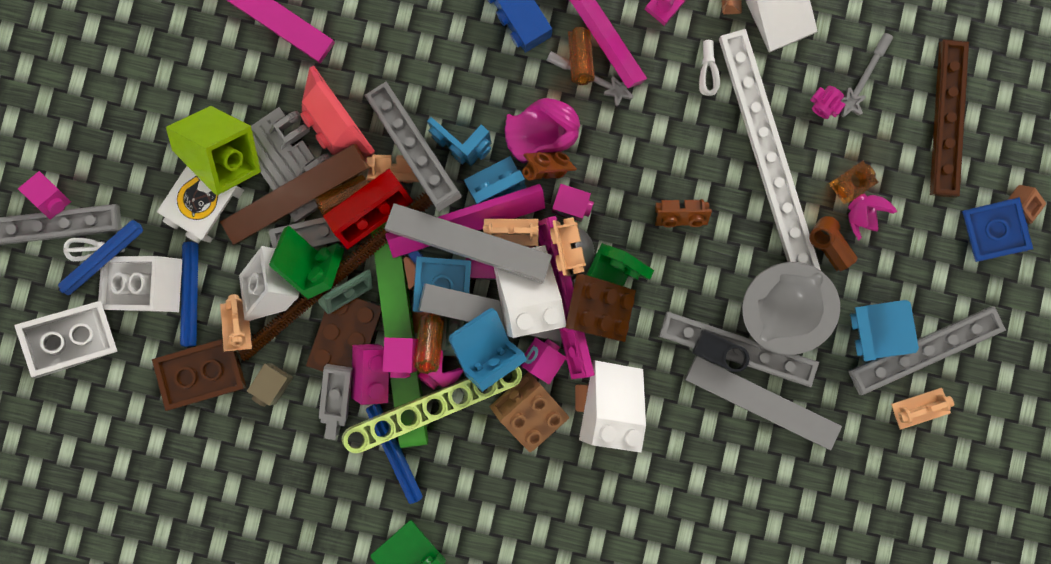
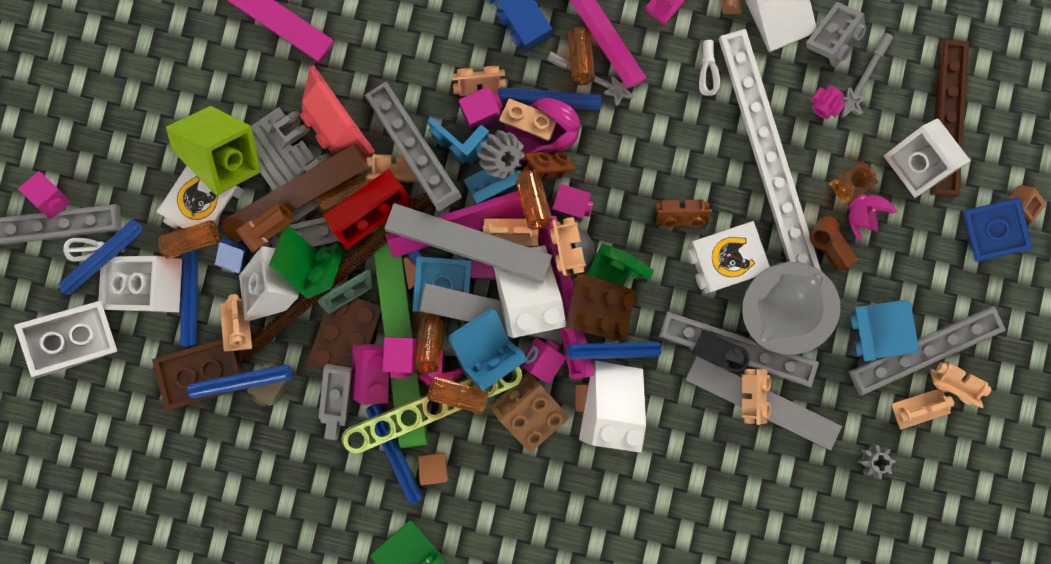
(189, 239): none -> clear orange axle
(231, 256): none -> tile
(239, 381): none -> blue axle
(261, 230): none -> dark orange piece
(433, 469): none -> nougat slope
(457, 395): none -> clear orange axle
(469, 80): none -> light nougat hinge
(481, 109): none -> dark pink brick
(501, 154): none -> light grey gear
(528, 97): none -> blue axle
(528, 119): none -> light nougat hinge
(533, 200): none -> clear orange axle
(613, 350): none -> blue axle
(727, 257): none -> white panel
(757, 407): none -> light nougat hinge
(837, 33): none -> light grey bracket
(870, 456): none -> light grey gear
(926, 157): none -> white slope
(949, 378): none -> light nougat hinge

